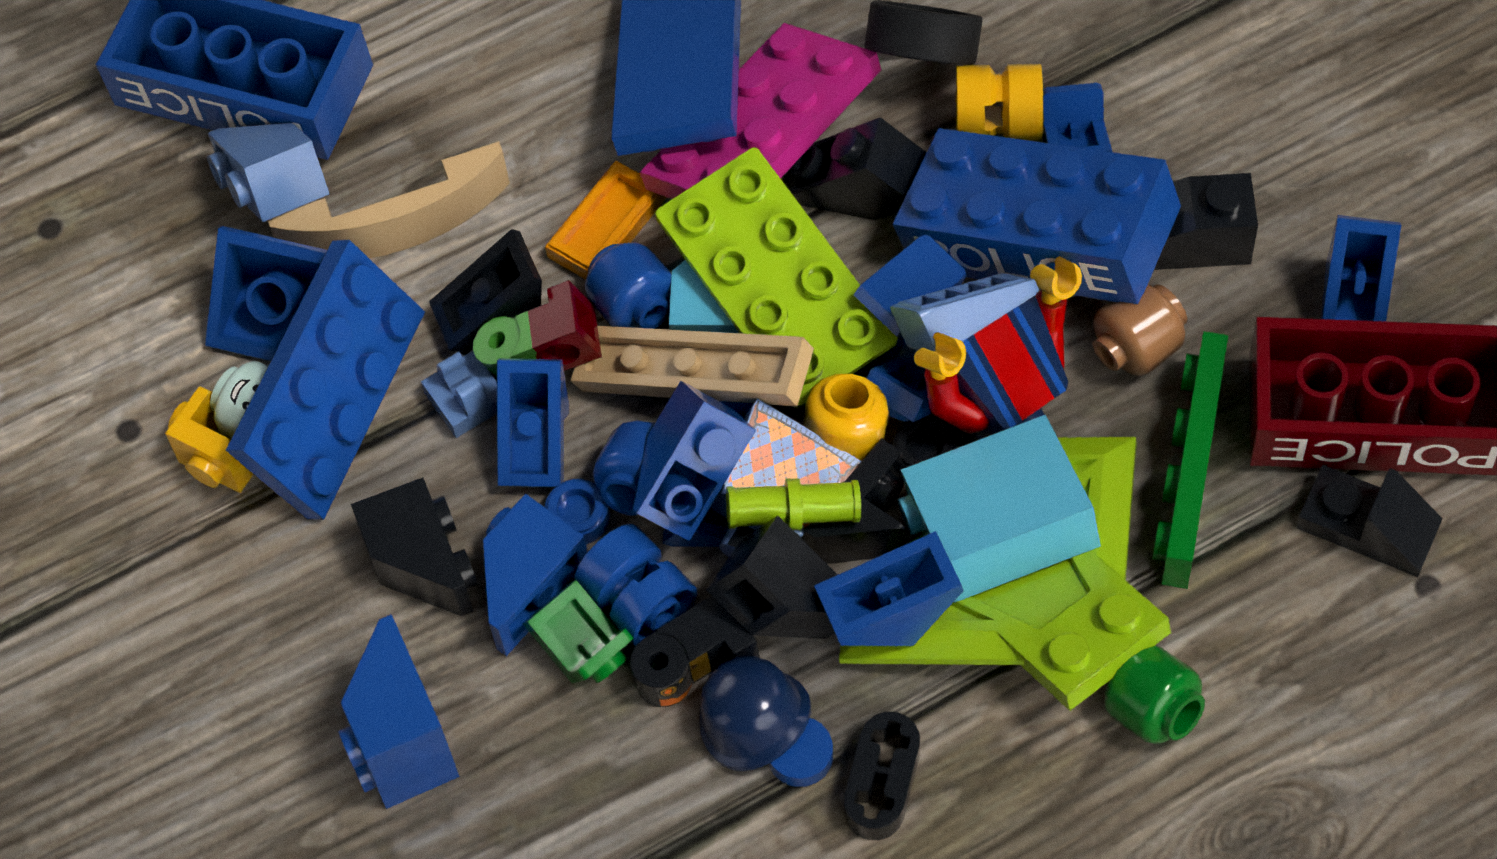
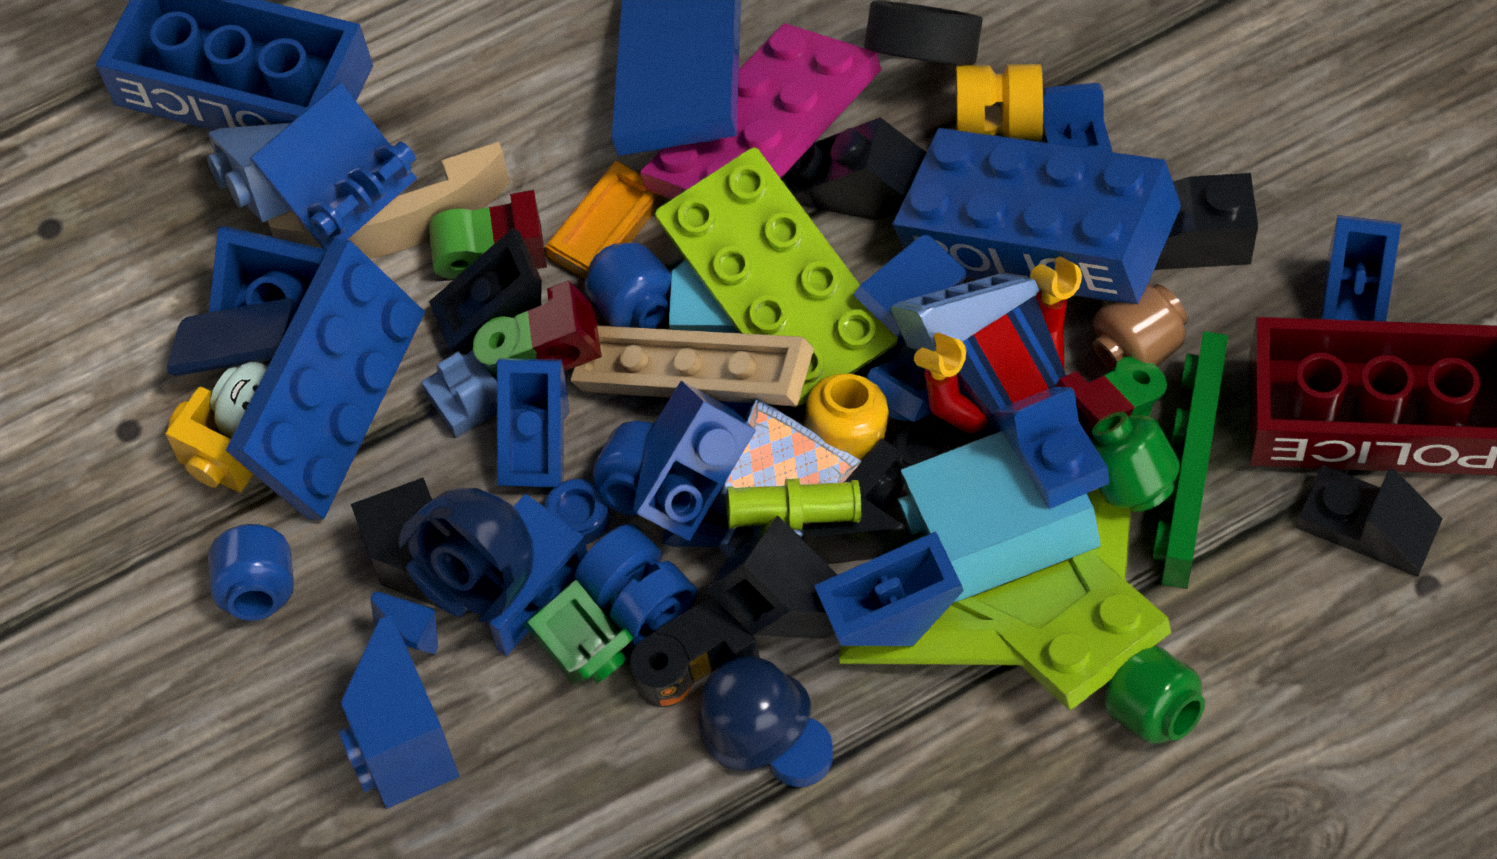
(230, 337): none -> dark blue slope
(250, 571): none -> blue head
(335, 167): none -> blue hinge
(413, 620): none -> blue slope
(464, 234): none -> bright green leg
(469, 552): none -> dark blue cylinder
(867, 772): black beam -> none
(1053, 445): none -> blue slope
(1127, 389): none -> leg
(1137, 461): none -> green head

